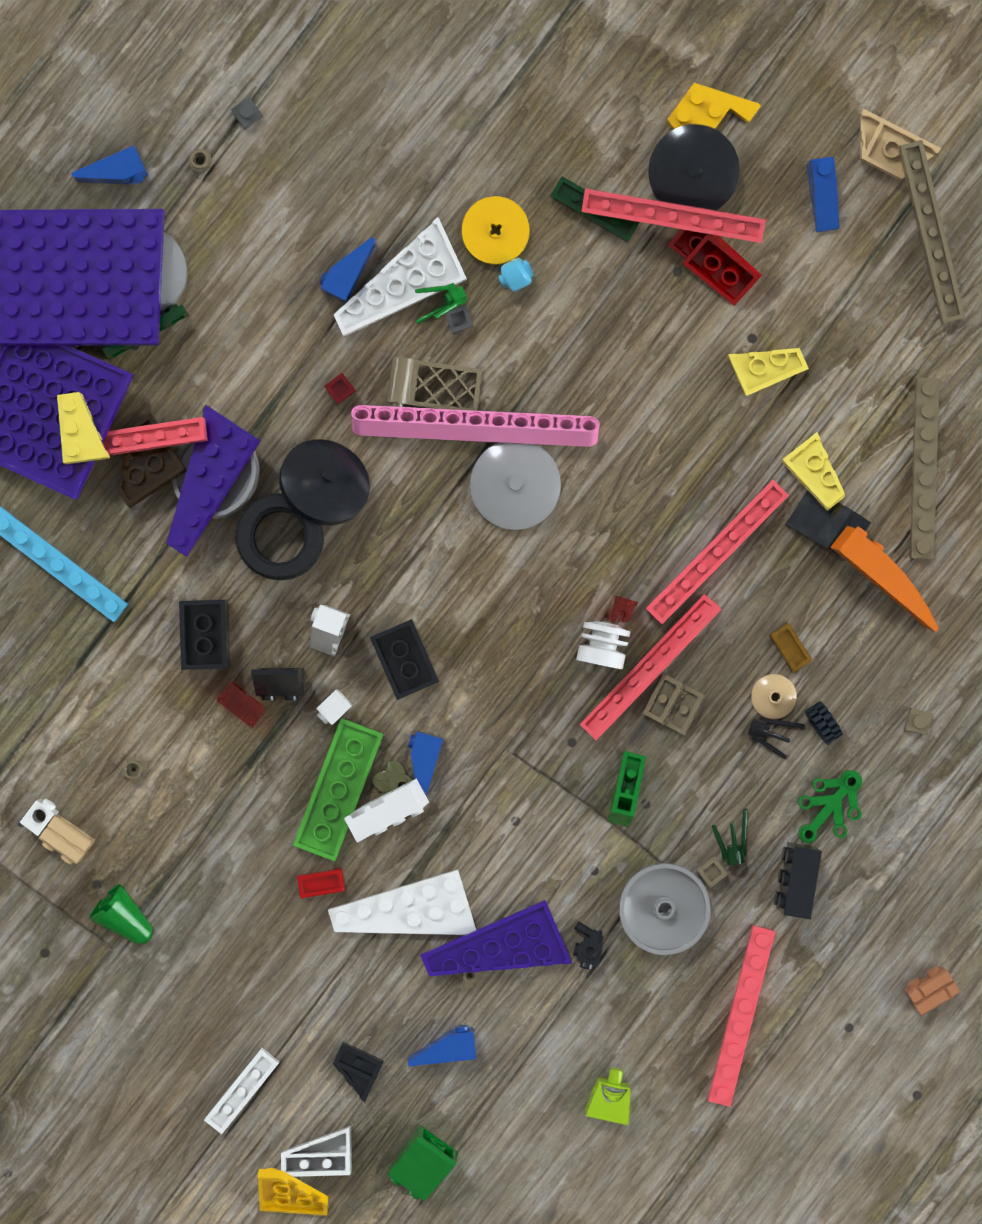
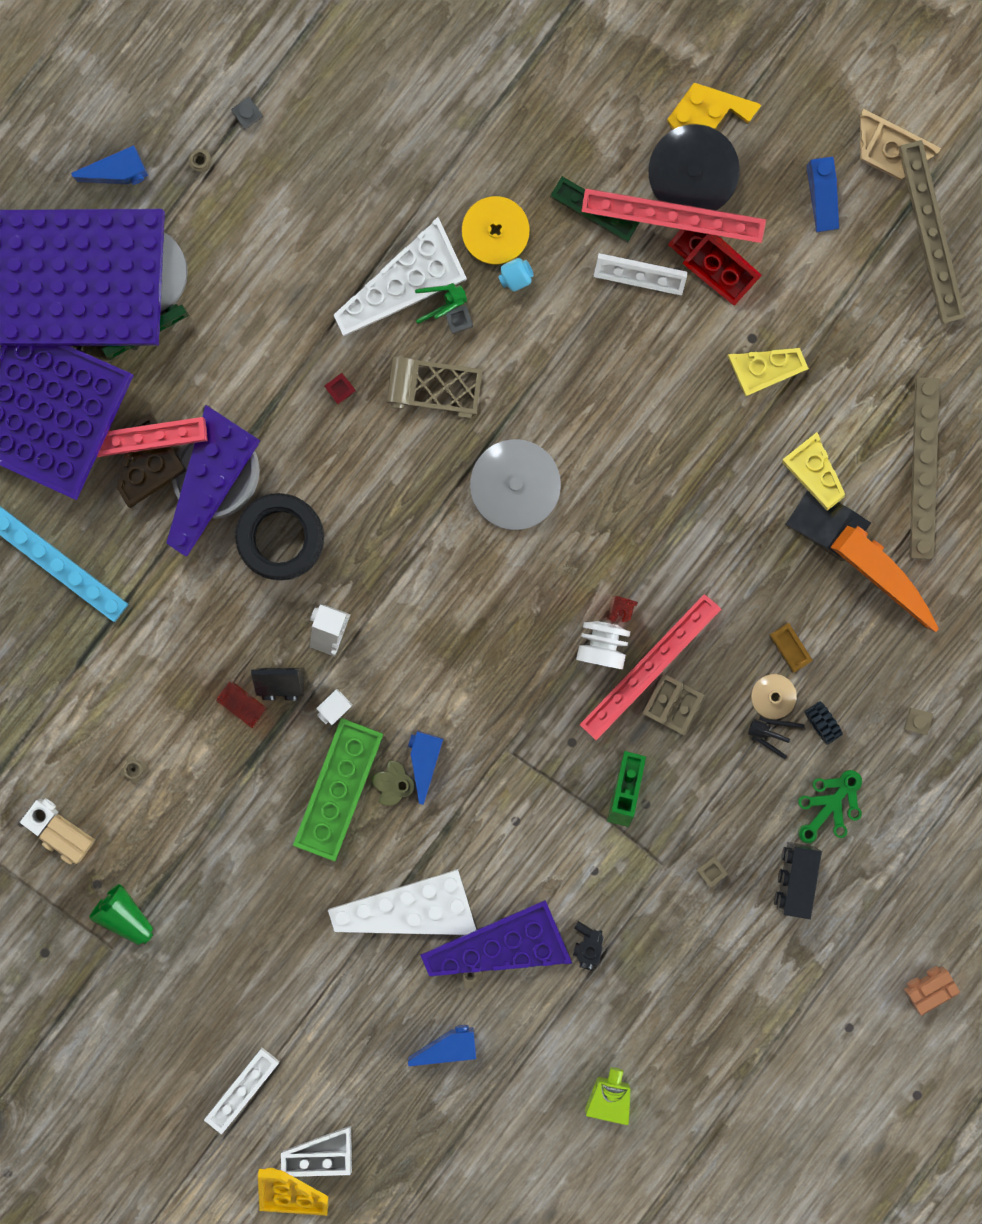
(78, 433): light yellow wing -> none
(204, 634): black brick -> none
(321, 883): red tile -> none
(324, 482): black dish -> none
(345, 274): blue slope -> none
(358, 1068): black wing -> none
(387, 810): white wedge -> none
(404, 659): black brick -> none
(422, 1163): green slope -> none
(475, 425): bright pink beam -> none
(640, 274): none -> white plate
(664, 908): light grey dish -> none
(717, 552): coral plate -> none
(734, 852): dark green plant -> none
(741, 1015): coral plate -> none

